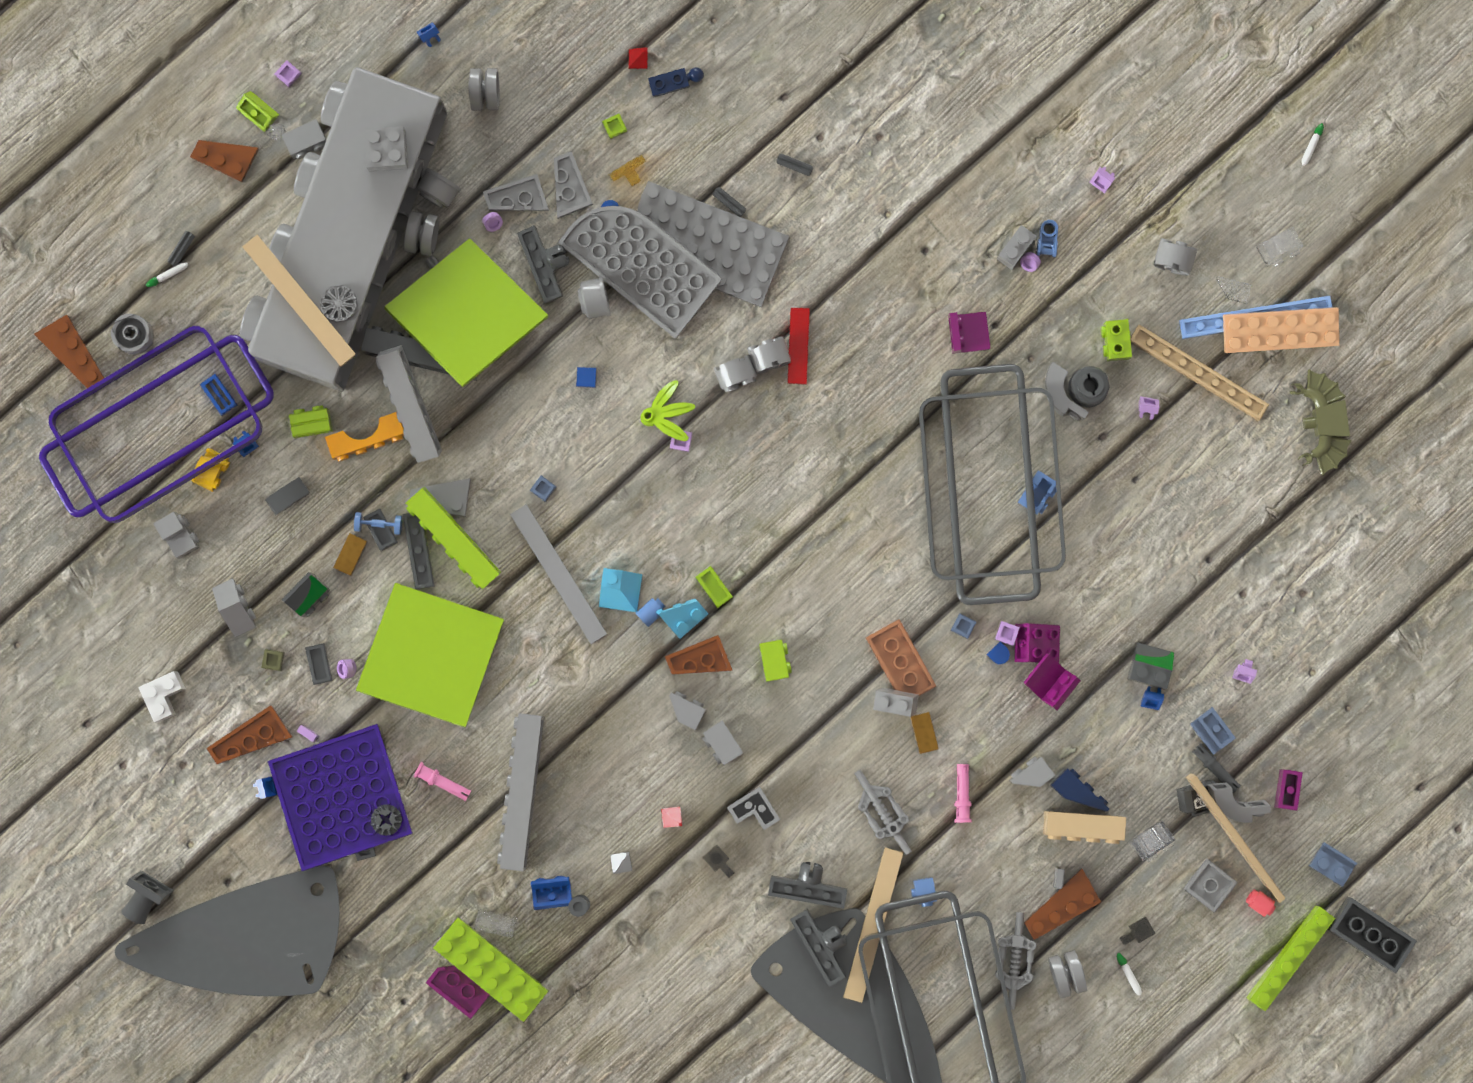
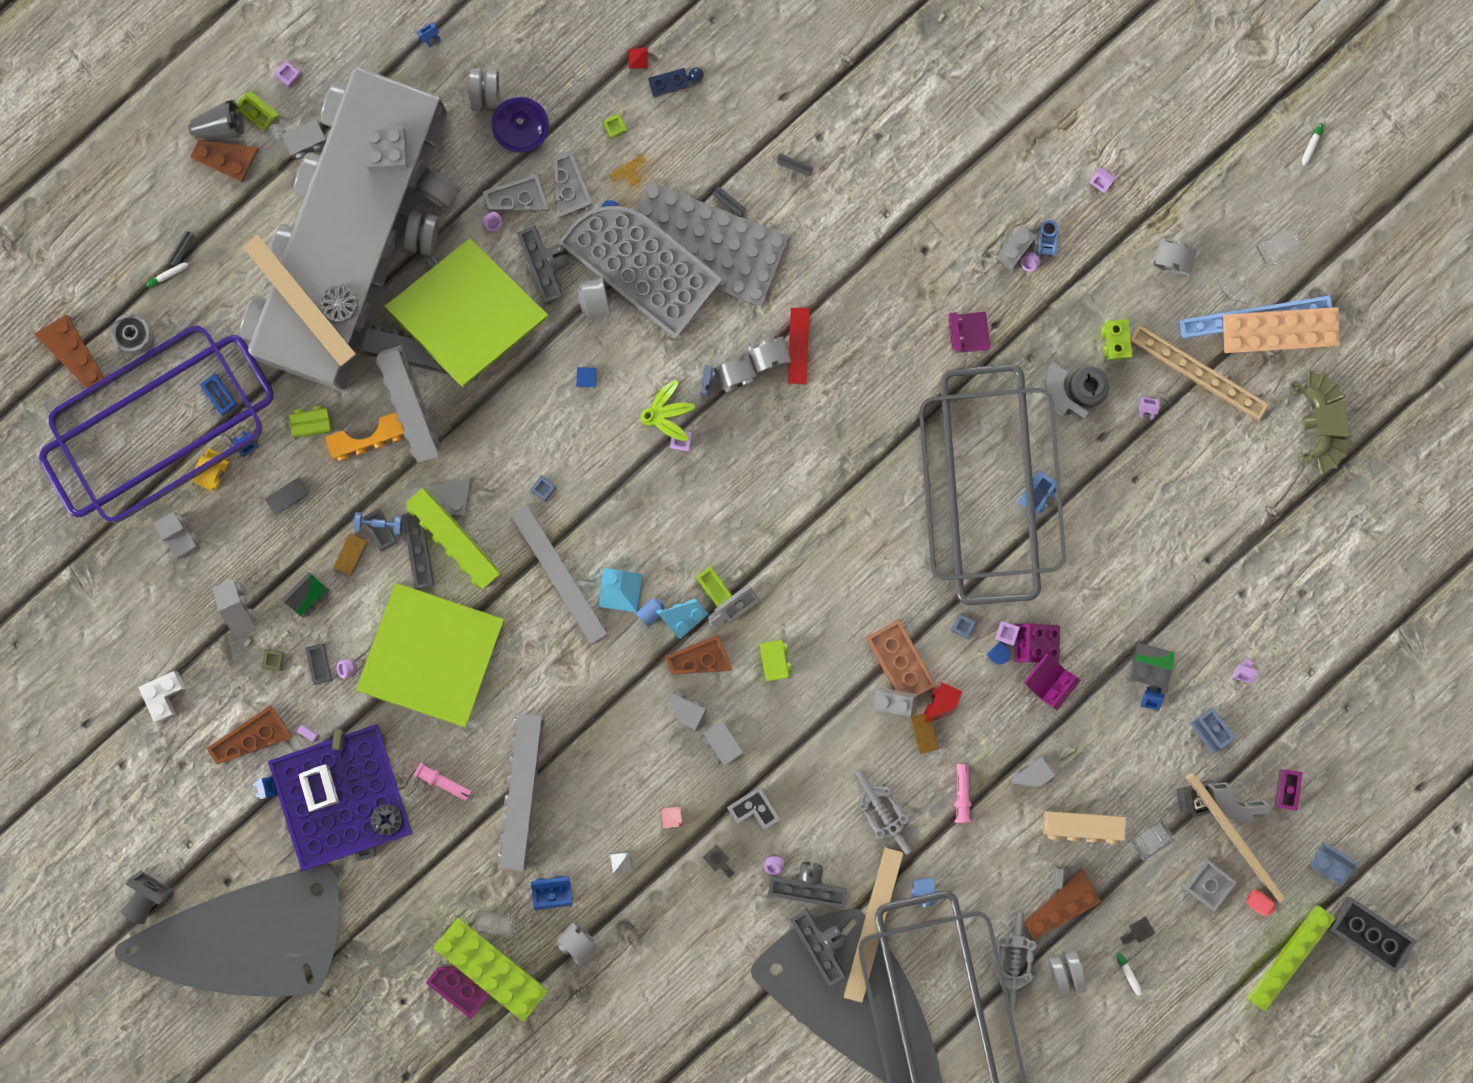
(218, 122): none -> dark grey cone
(328, 784): none -> white tile
(338, 740): none -> olive tile
(520, 136): none -> dark purple dish
(578, 944): none -> light grey brick
(579, 905): dark grey wheel -> none
(707, 380): none -> sand blue plate
(734, 606): none -> light grey hinge
(774, 865): none -> lavender tile
(944, 702): none -> red slope
(1072, 789): dark blue slope -> none
(1214, 766): dark grey pin -> none

